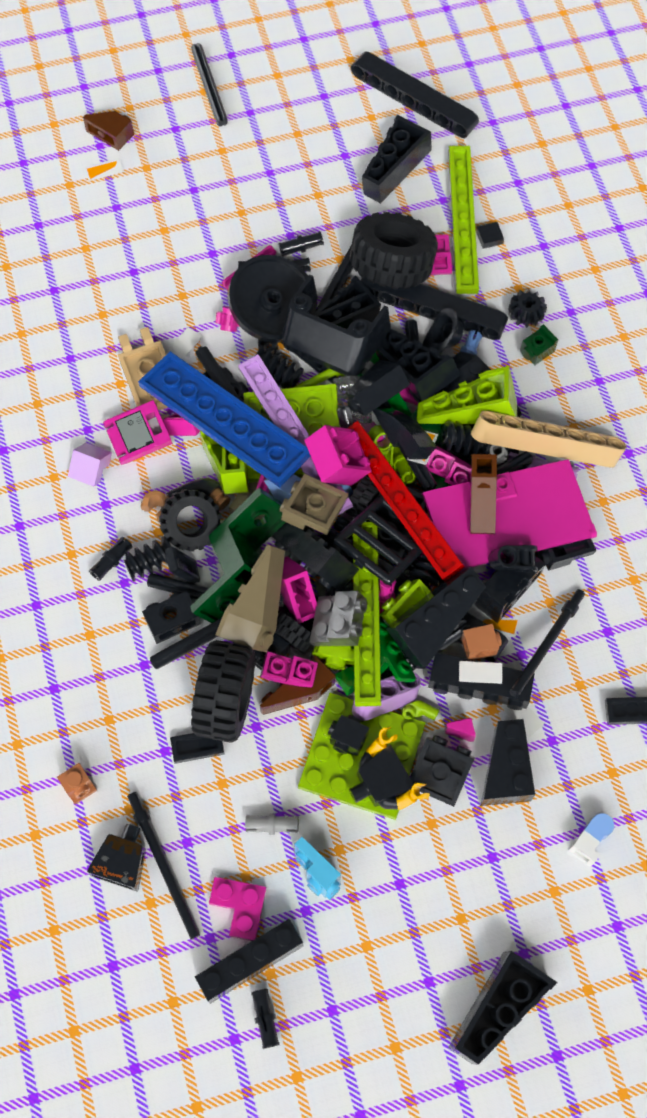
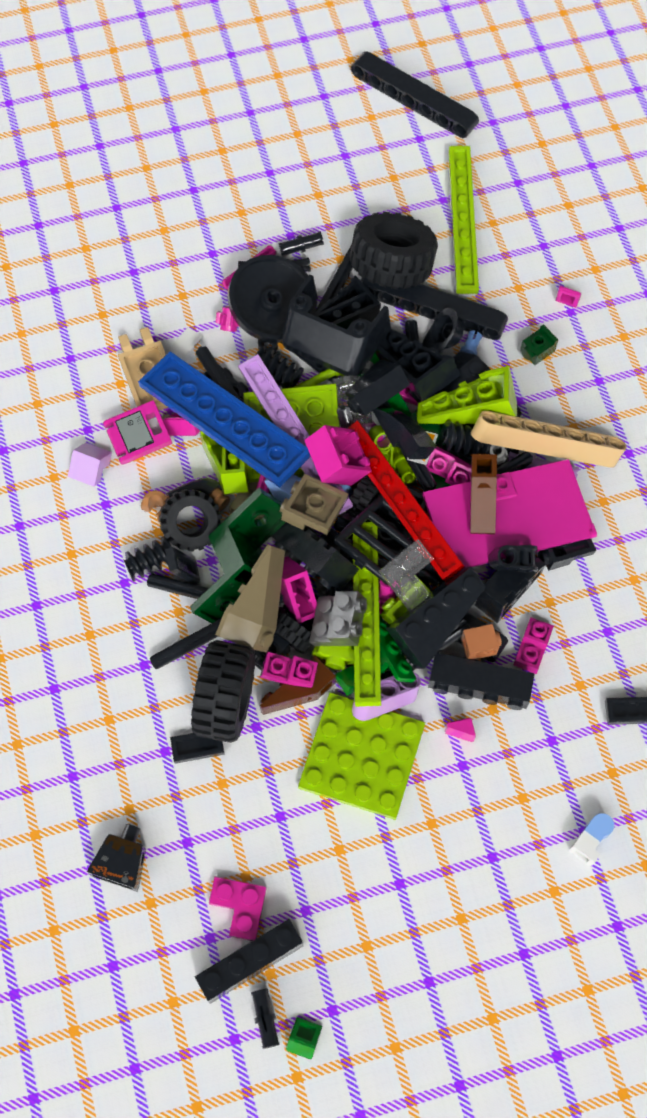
(76, 783): nougat brick -> none
(103, 169): sticker -> none
(110, 128): reddish brown slope -> none
(110, 558): black pin -> none
(143, 819): black bar -> none
(167, 628): black brick -> none
(209, 85): black axle -> none
(272, 824): light grey pin -> none
(304, 1038): none -> green slope
(321, 875): medium azure plate -> none
(348, 735): black brick -> none
(385, 777): black torso -> none
(396, 157): black wedge -> none
(401, 574): none -> clear plate
(419, 708): lime arm -> none
(442, 261): dark pink slope -> none
(442, 769): black plate -> none
(480, 672): white sticker -> none
(490, 235): black tile -> none
(500, 1006): black wedge -> none
(506, 626): light orange sticker -> none
(509, 766): black wedge -> none
(527, 308): black gear -> none
(531, 720): white sticker -> none
(533, 645): none -> dark pink slope
(568, 296): none -> dark pink slope
(568, 611): black bar -> none

